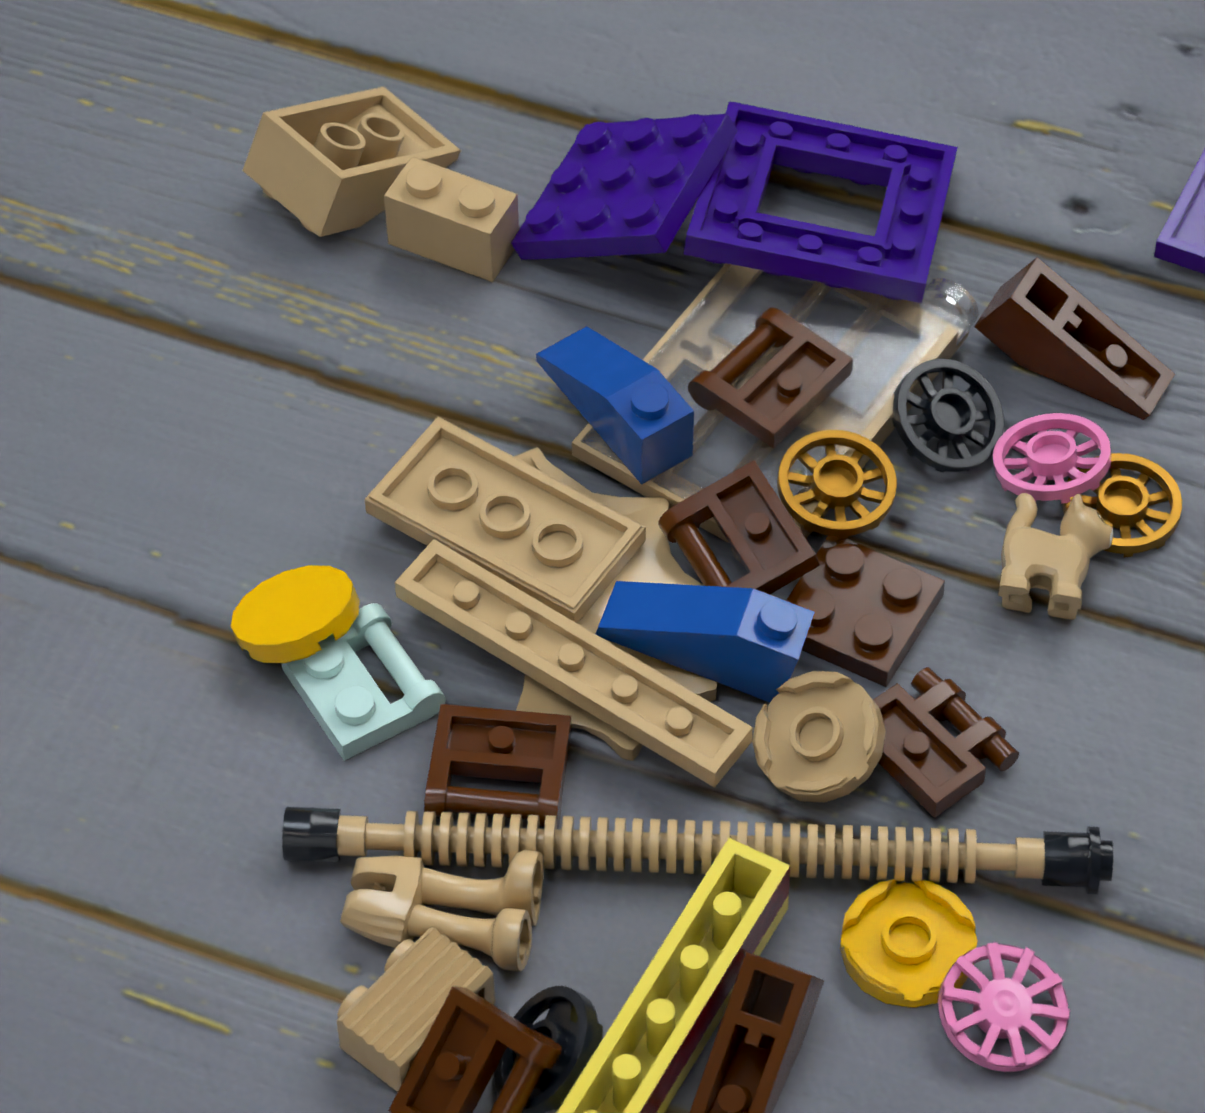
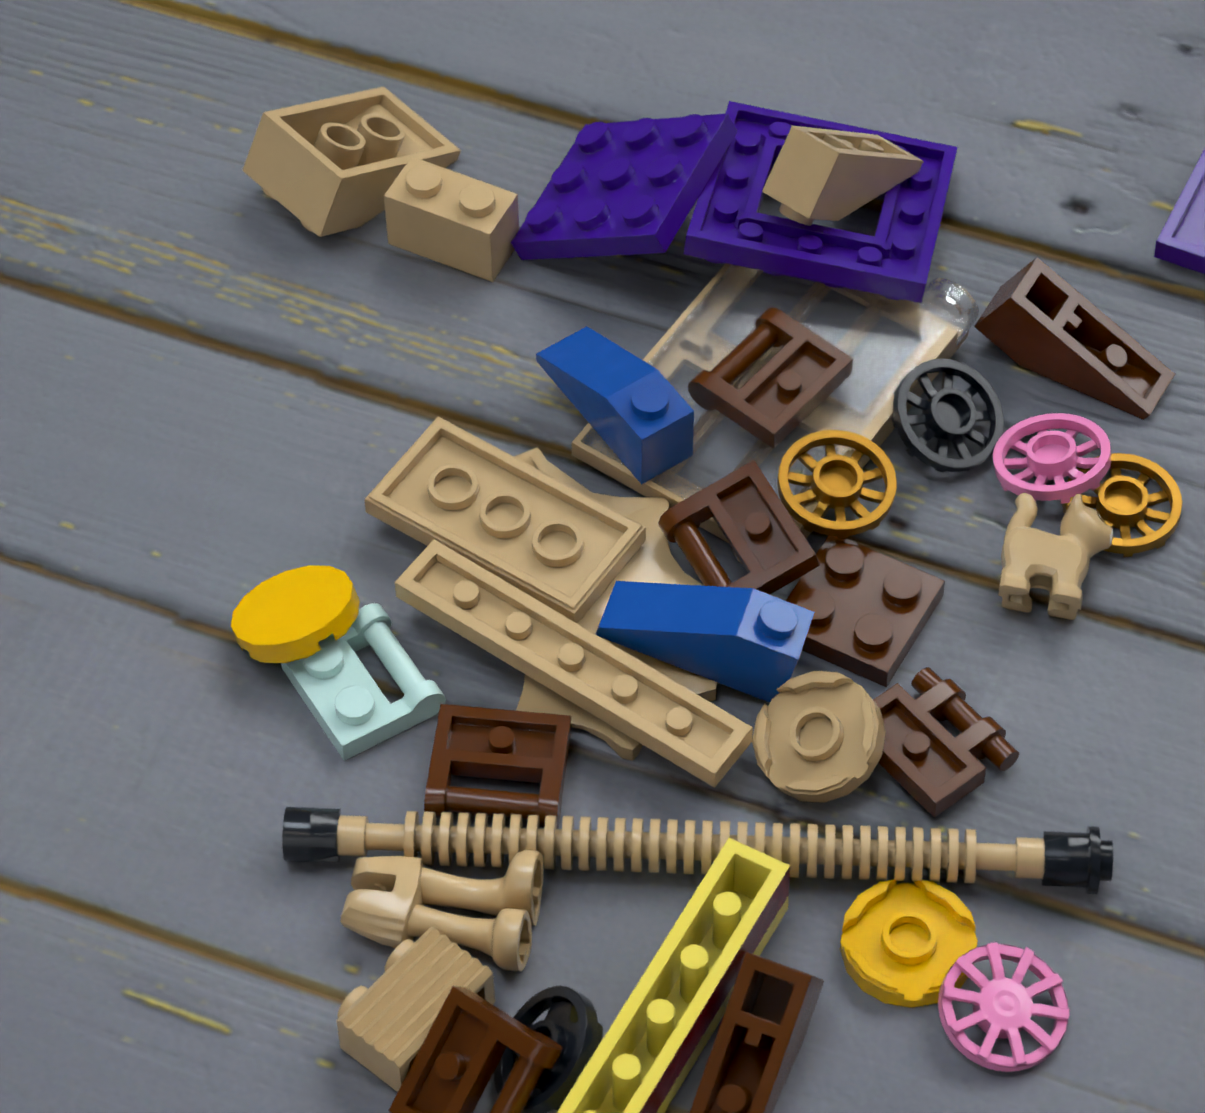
(834, 172): none -> tan slope

